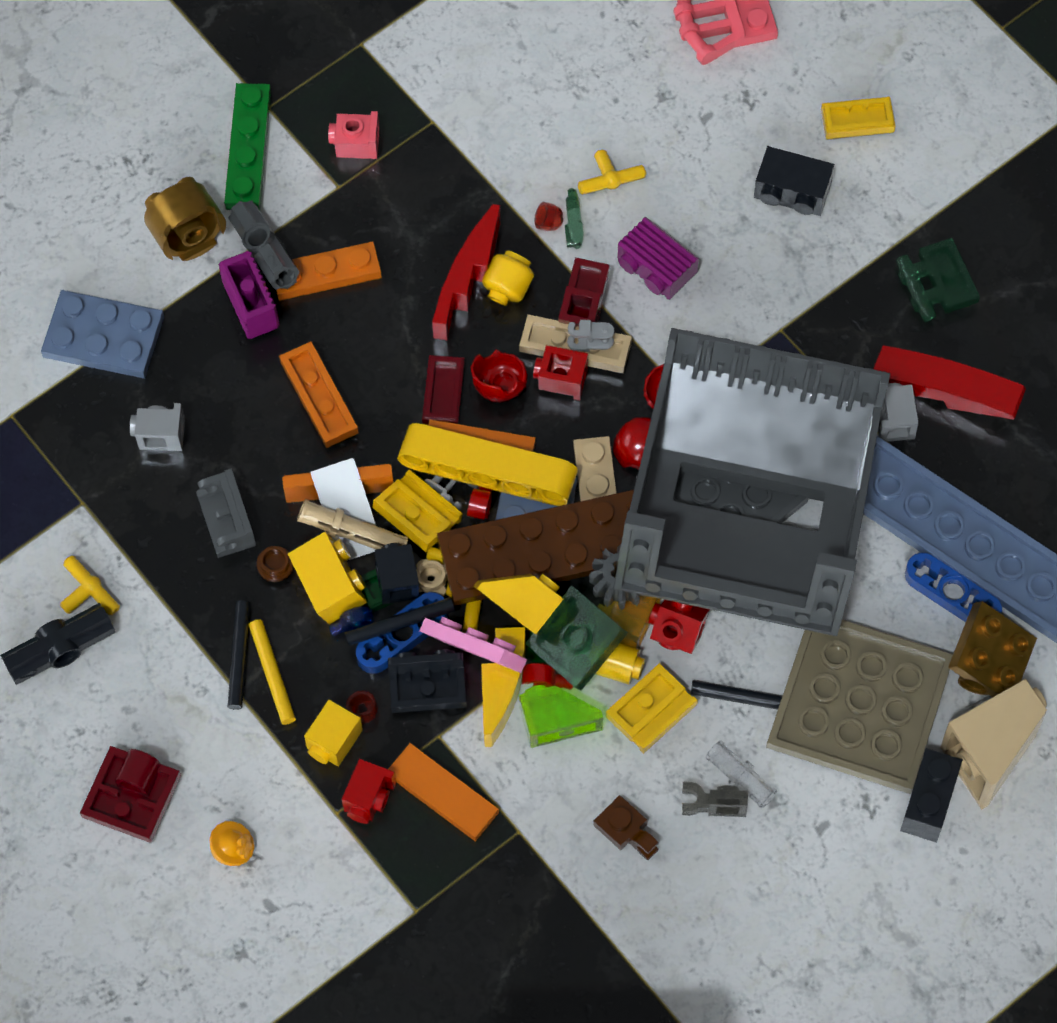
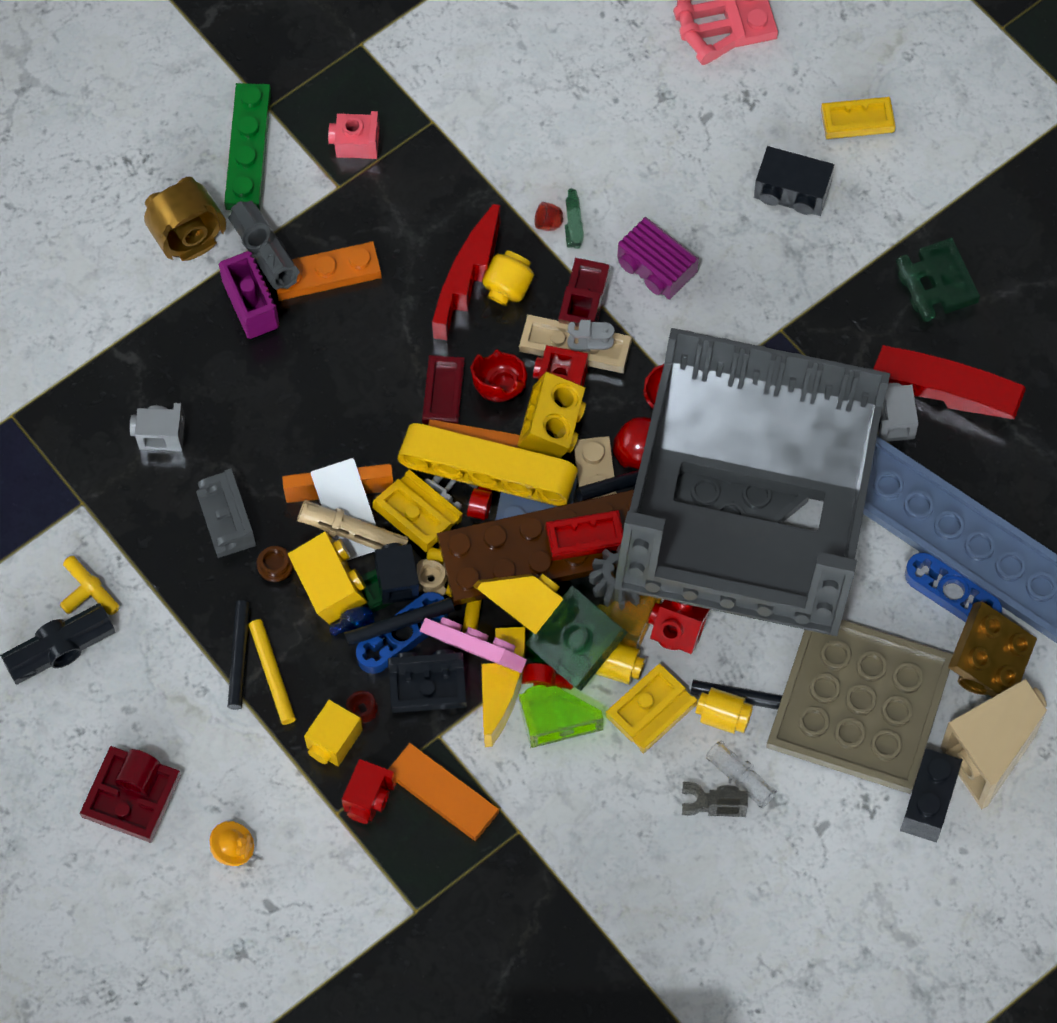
(102, 334): sand blue plate -> none
(318, 394): orange plate -> none
(546, 414): none -> yellow brick
(584, 535): none -> red plate
(606, 486): none -> black bar
(610, 178): yellow piece -> none
(625, 825): reddish brown plate -> none
(724, 711): none -> yellow brick

